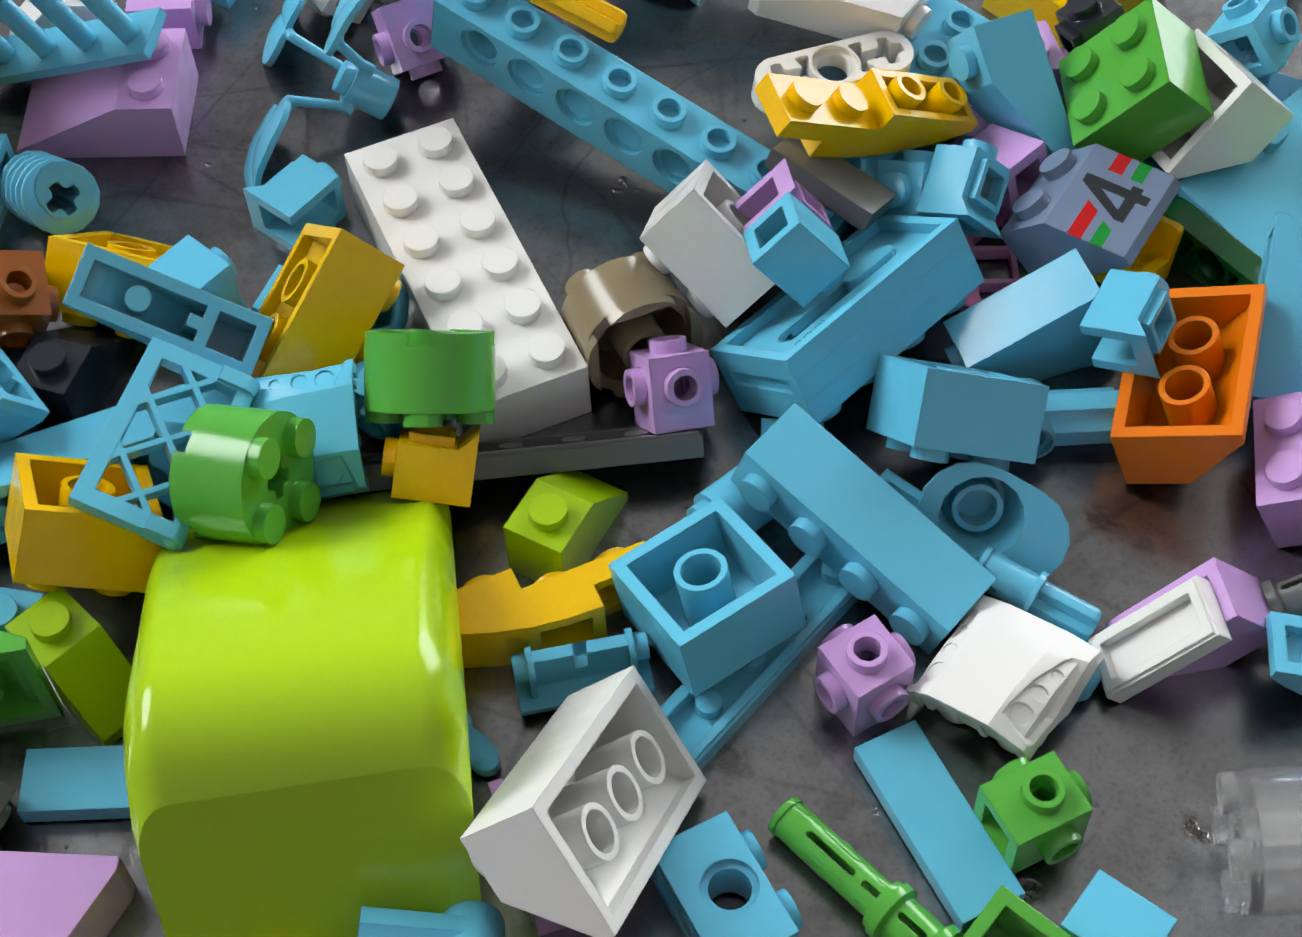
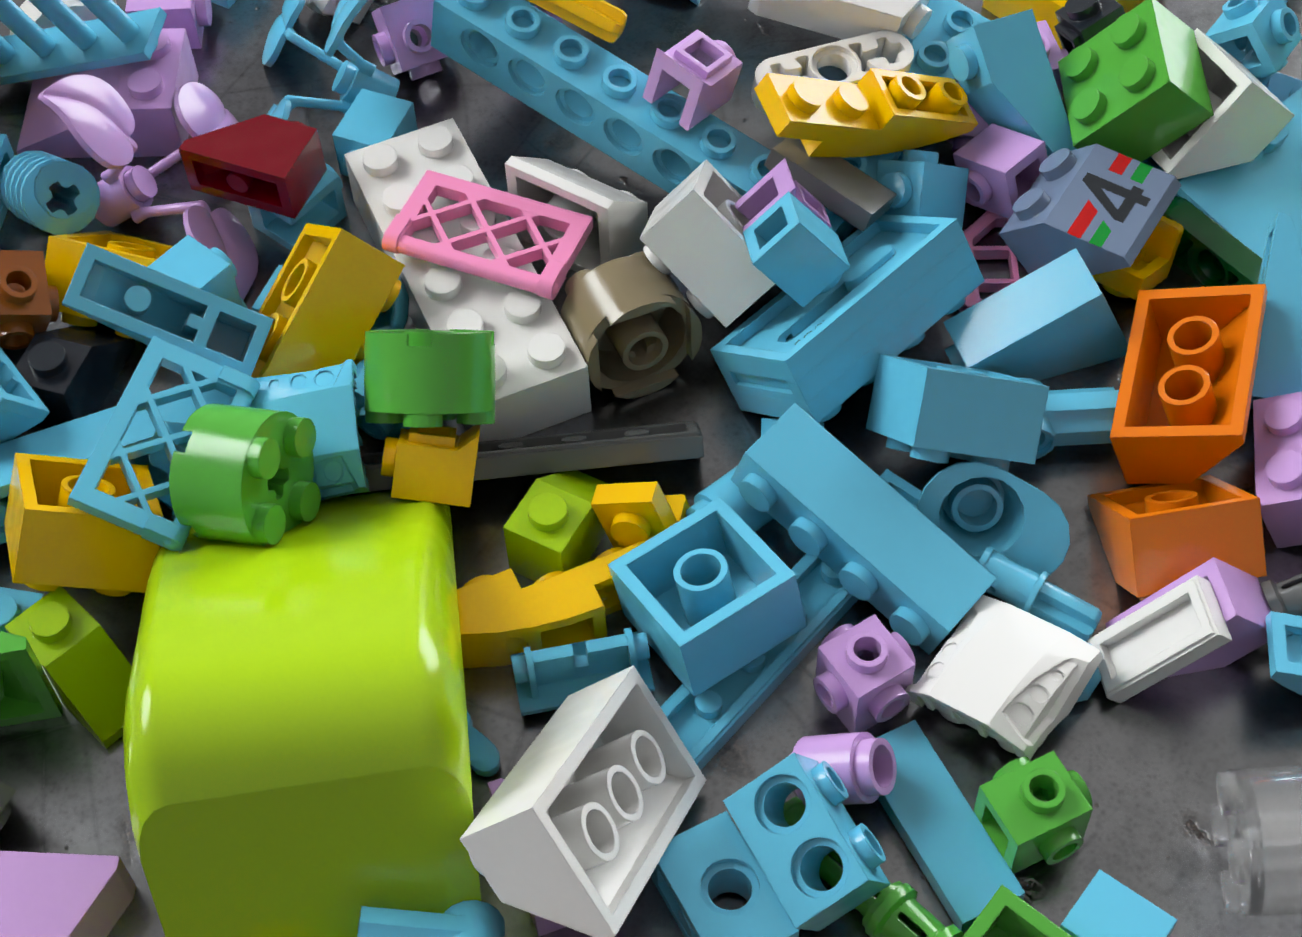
(73, 784): medium azure tile -> none
(103, 126): none -> lavender plant
(257, 163): none -> dark red slope
(372, 120): none -> medium azure brick
(473, 199): none -> bright pink window
(616, 213): none -> white slope
(636, 511): none -> yellow bracket
(671, 385): lavender brick -> none
(703, 67): none -> lavender window
(794, 853): none -> medium azure brick
(859, 759): none -> lavender brick
(967, 186): medium azure window -> none
(1132, 318): medium azure window -> none
(1170, 529): none -> orange slope

